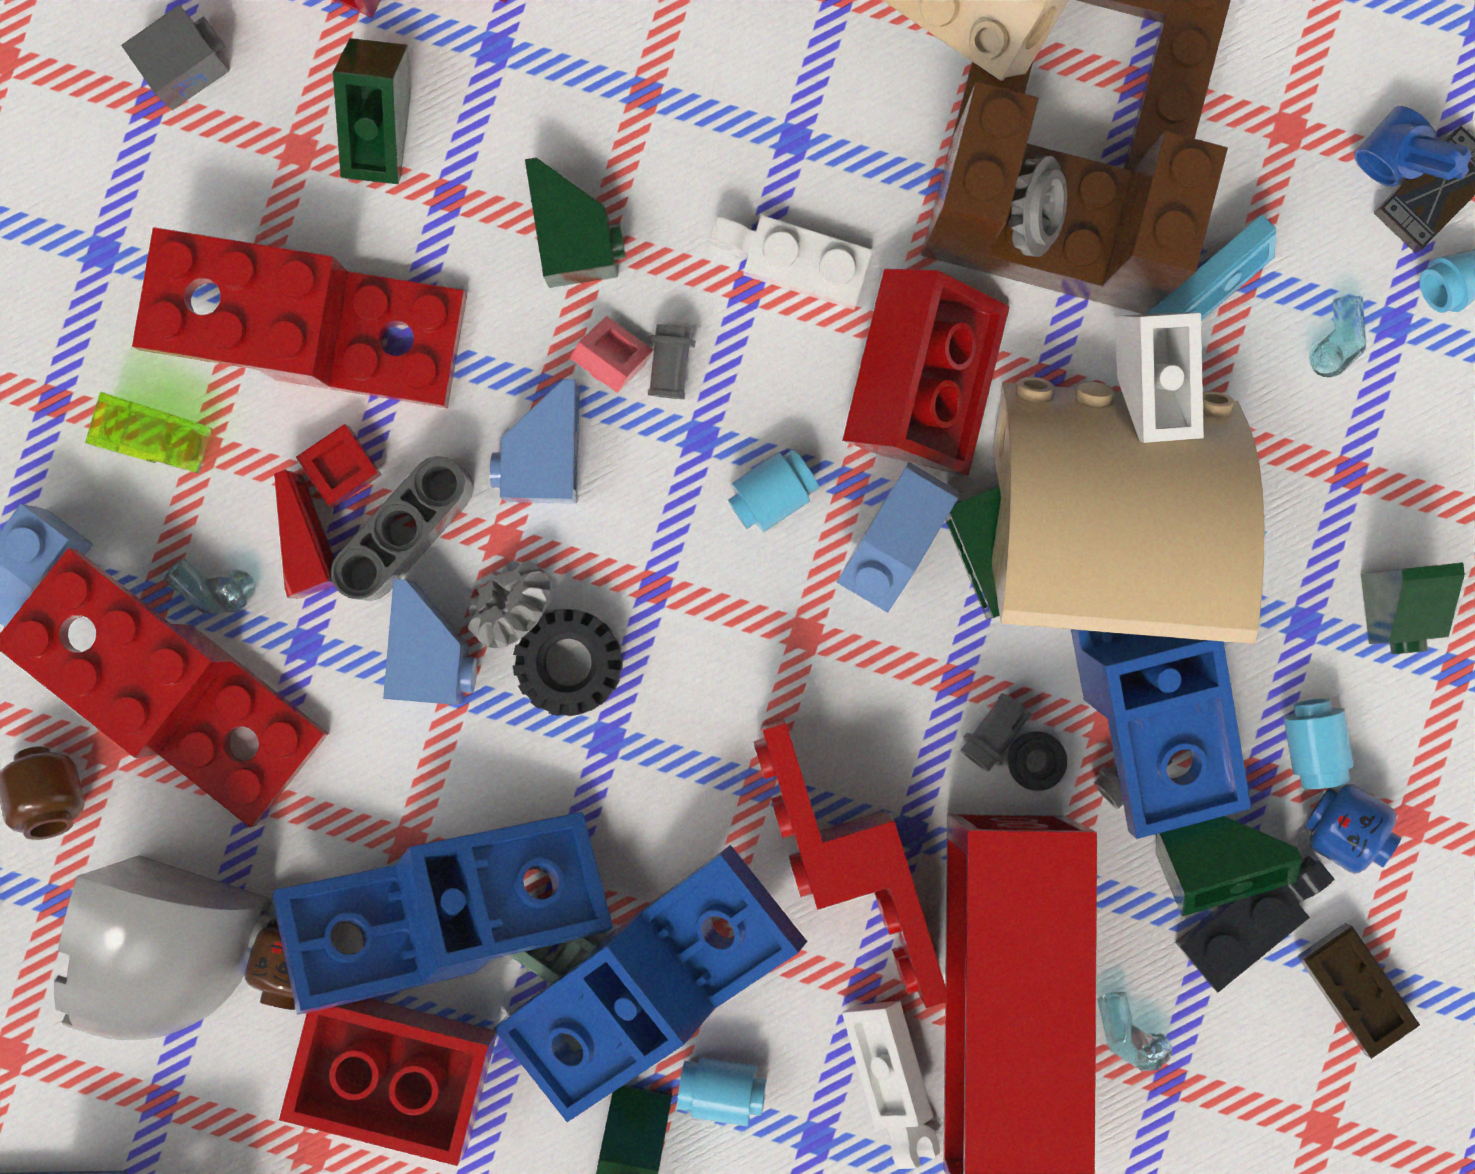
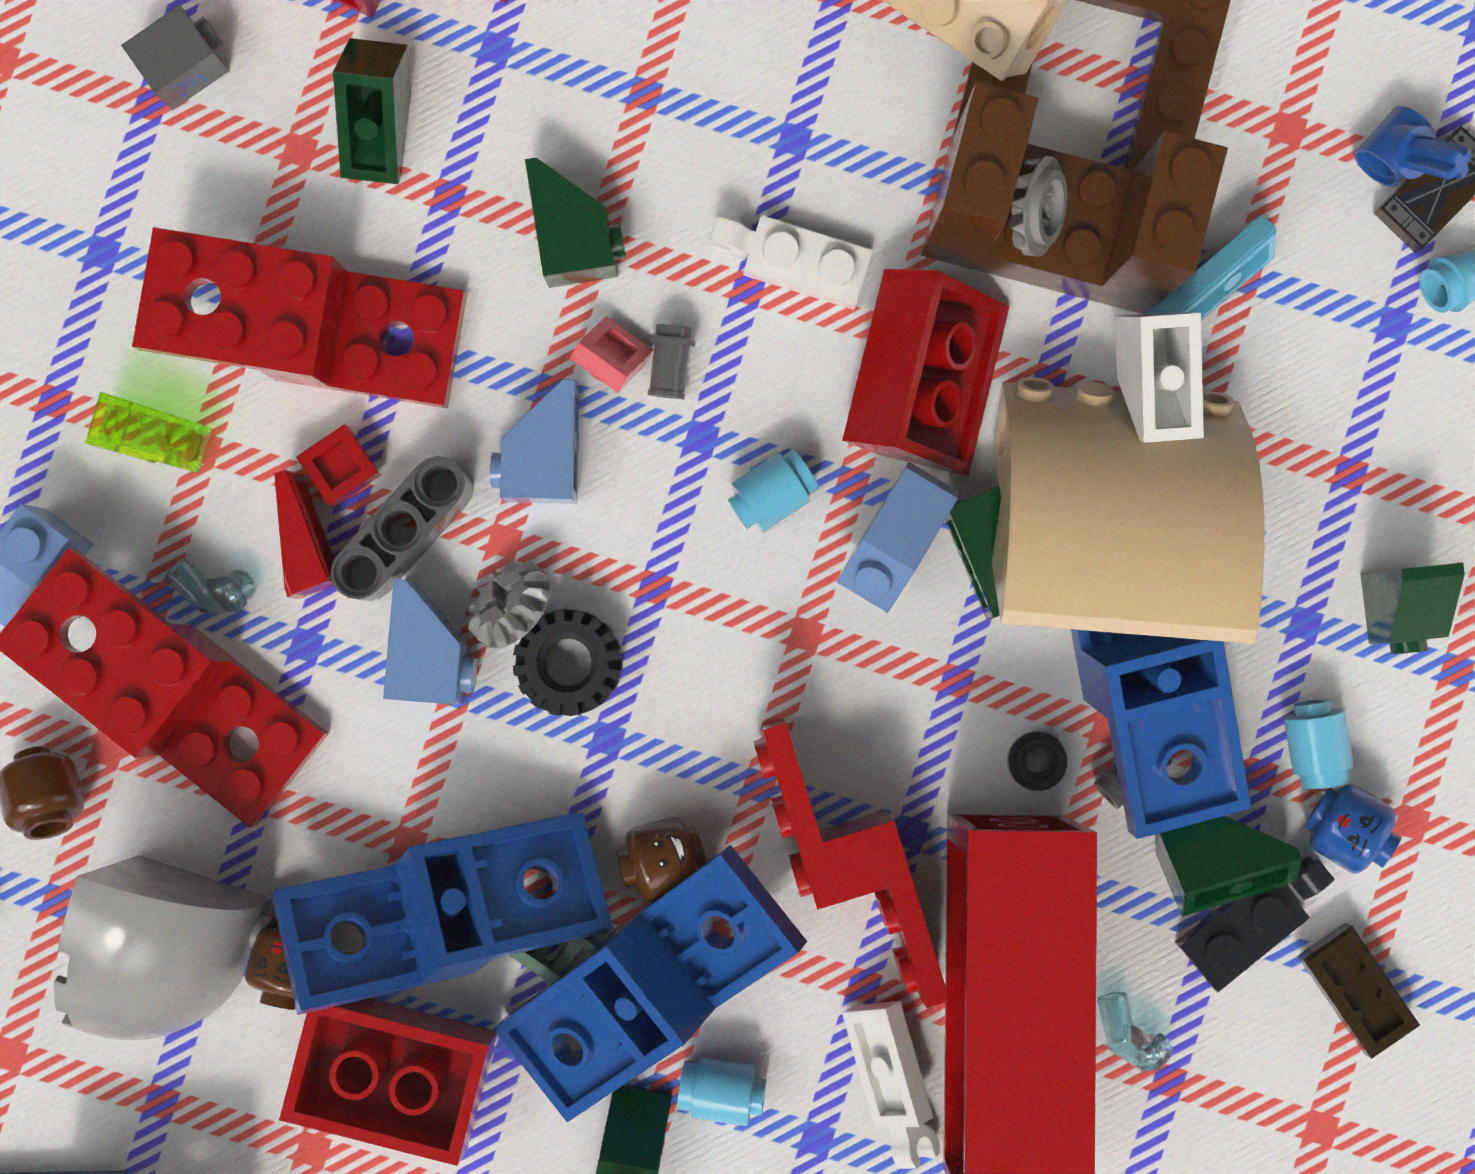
(660, 856): none -> reddish brown head
(995, 732): dark grey pin -> none
(1345, 342): clear light blue arm -> none

